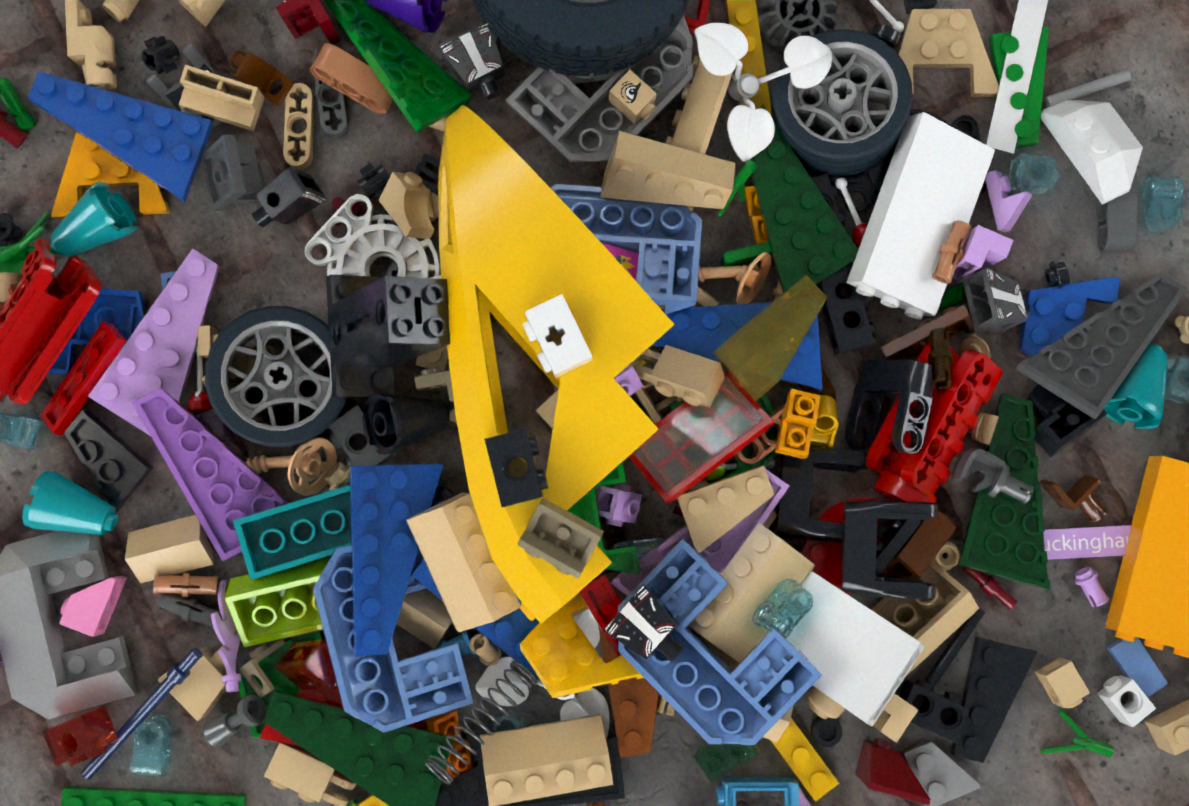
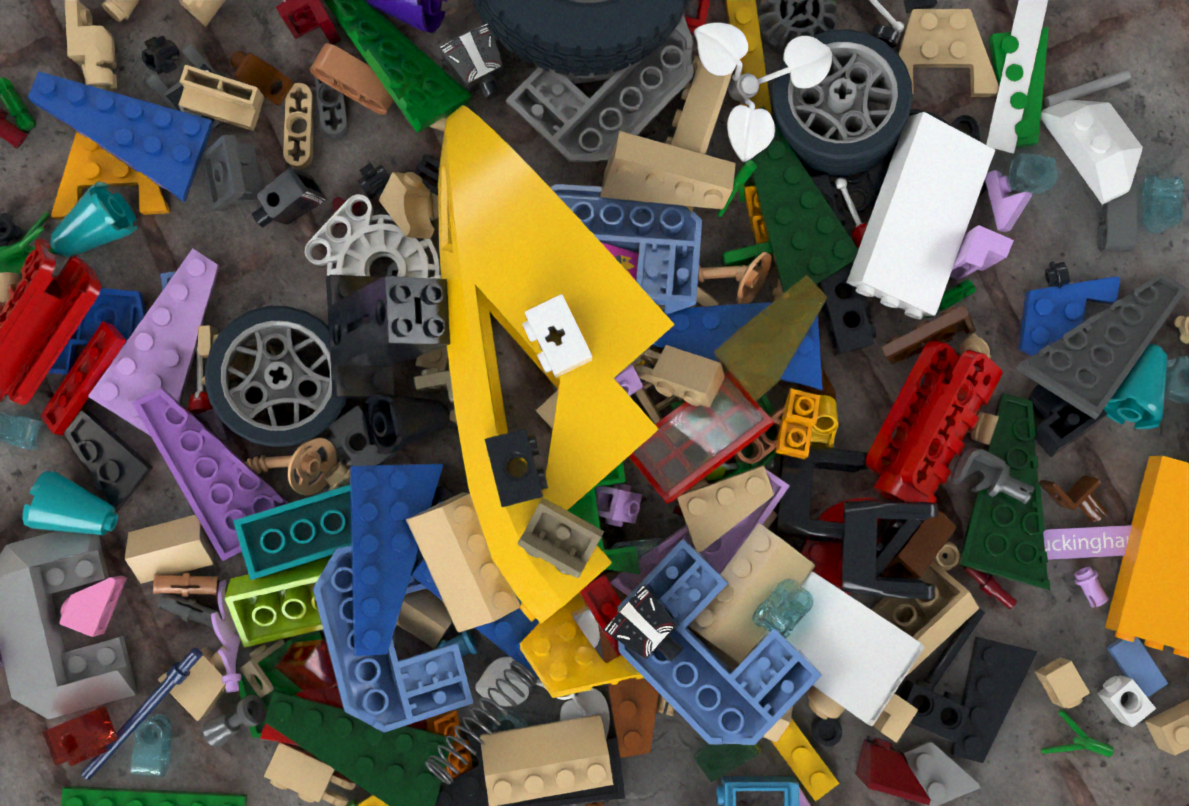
(487, 651): tan pin -> none
(633, 97): tan brick -> none
(900, 378): black connector -> none
(940, 358): dark brown pin -> none
(952, 252): nougat pin -> none
(994, 301): dark grey torso -> none

